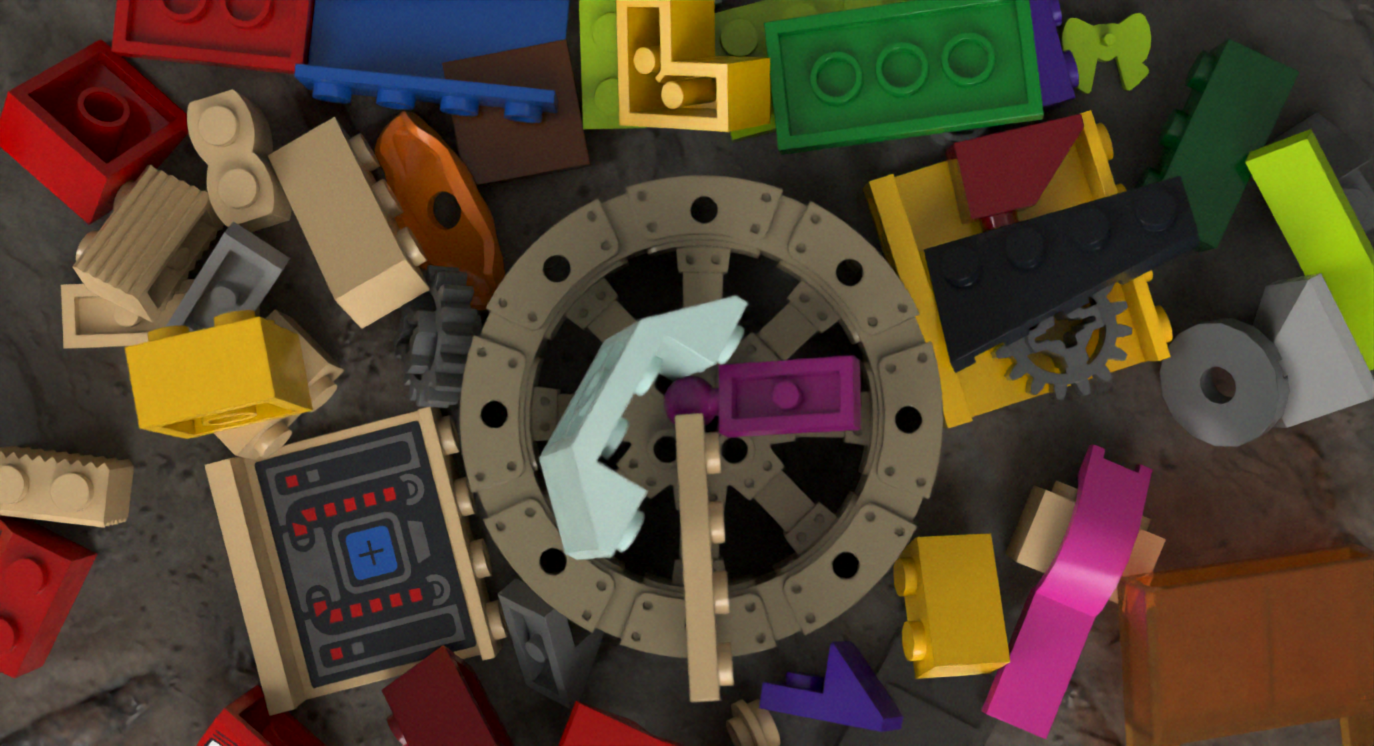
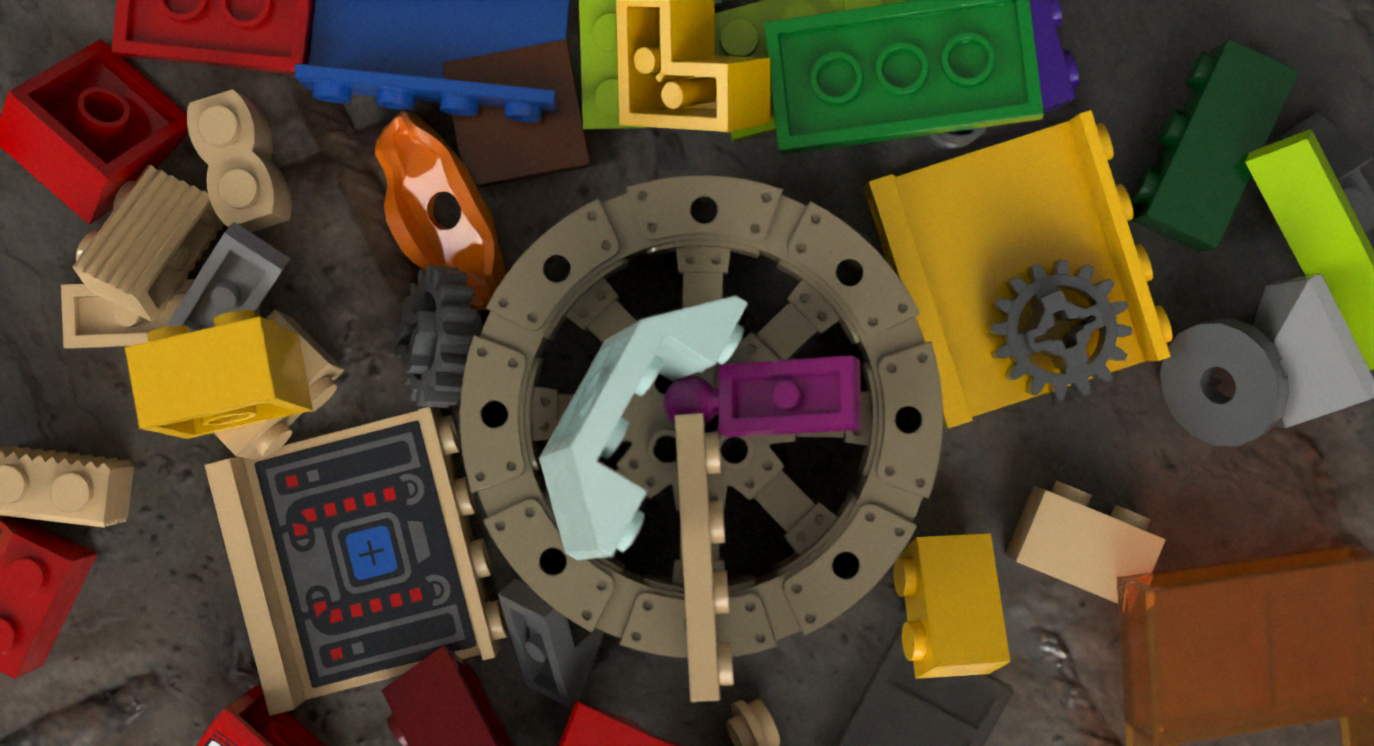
(350, 222): tan brick -> none
(849, 695): dark purple slope -> none
(1008, 169): dark red slope -> none
(1025, 272): black wing -> none
(1070, 594): dark pink piece -> none
(1126, 42): lime piece -> none

